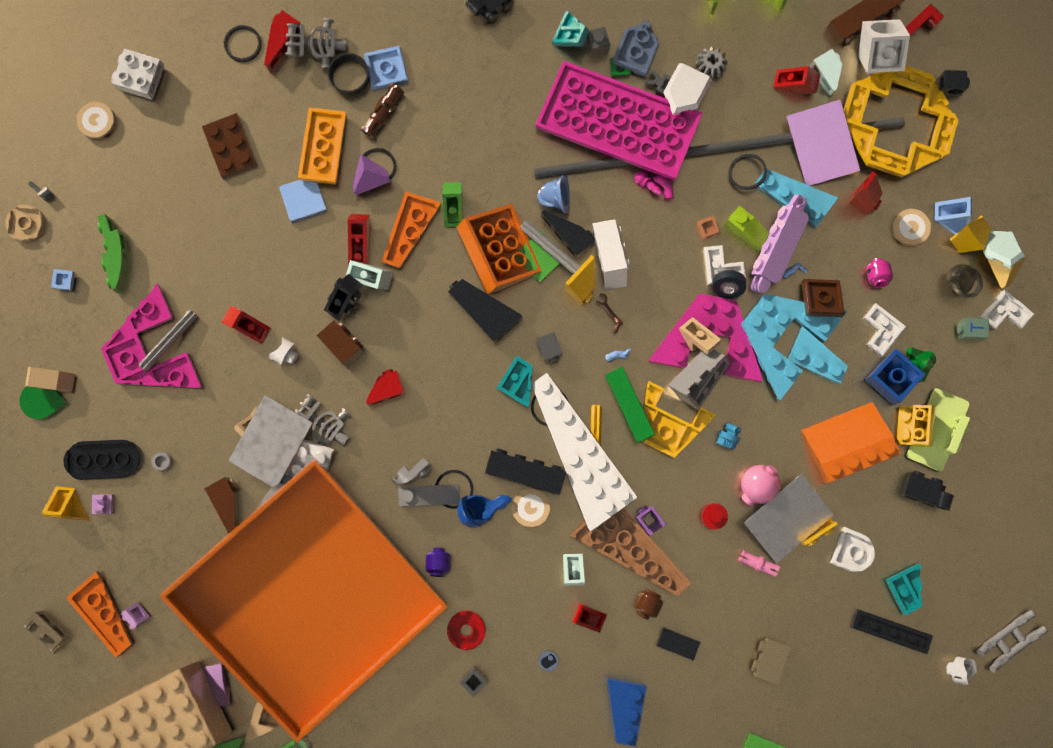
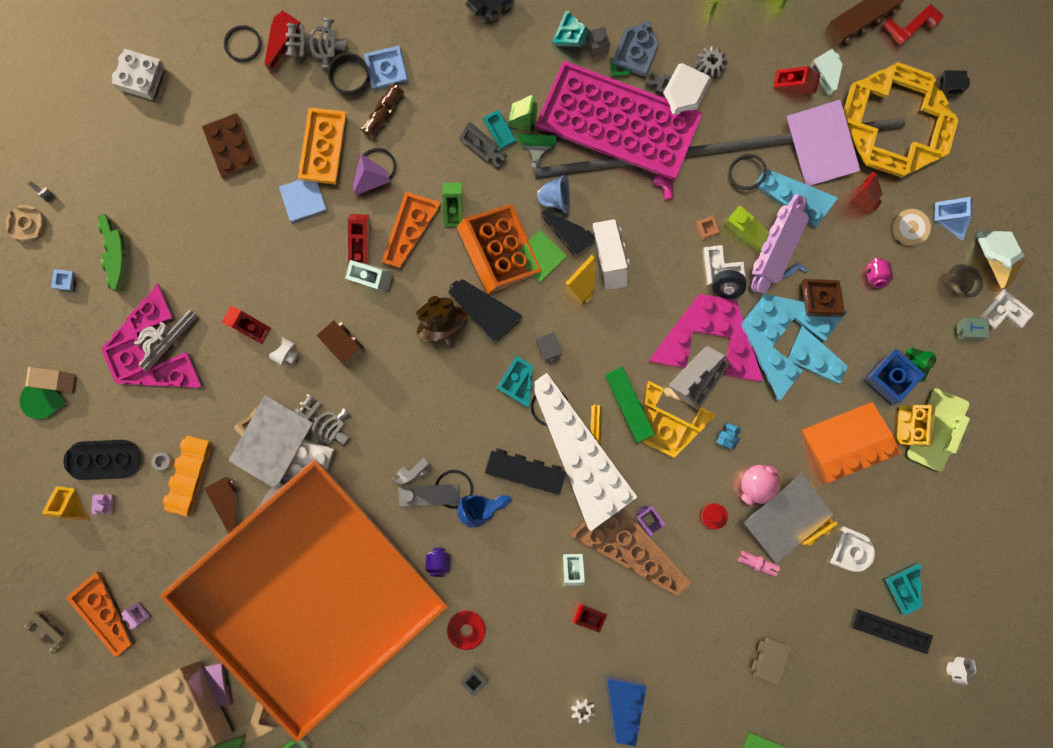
(95, 120): tan tile -> none
(155, 335): none -> light grey piece
(188, 476): none -> light orange brick
(344, 296): black brick -> none
(386, 388): red slope -> none
(440, 320): none -> dark brown piece
(482, 144): none -> dark grey plate
(499, 130): none -> teal tile
(523, 114): none -> bright green slope
(530, 507): tan tile -> none
(536, 145): none -> green piece
(548, 661): tile -> none
(550, 247): light grey axle -> none
(579, 706): none -> white gear
(612, 315): reddish brown piece -> none
(618, 354): light blue piece -> none
(642, 178): dark pink bar -> none
(648, 604): reddish brown head -> none
(678, 644): black tile -> none
(699, 336): tan slope -> none
(883, 46): white brick -> none
(888, 329): white tile -> none
(926, 491): black hinge -> none
(972, 236): yellow slope -> none
(1023, 640): light grey piece -> none

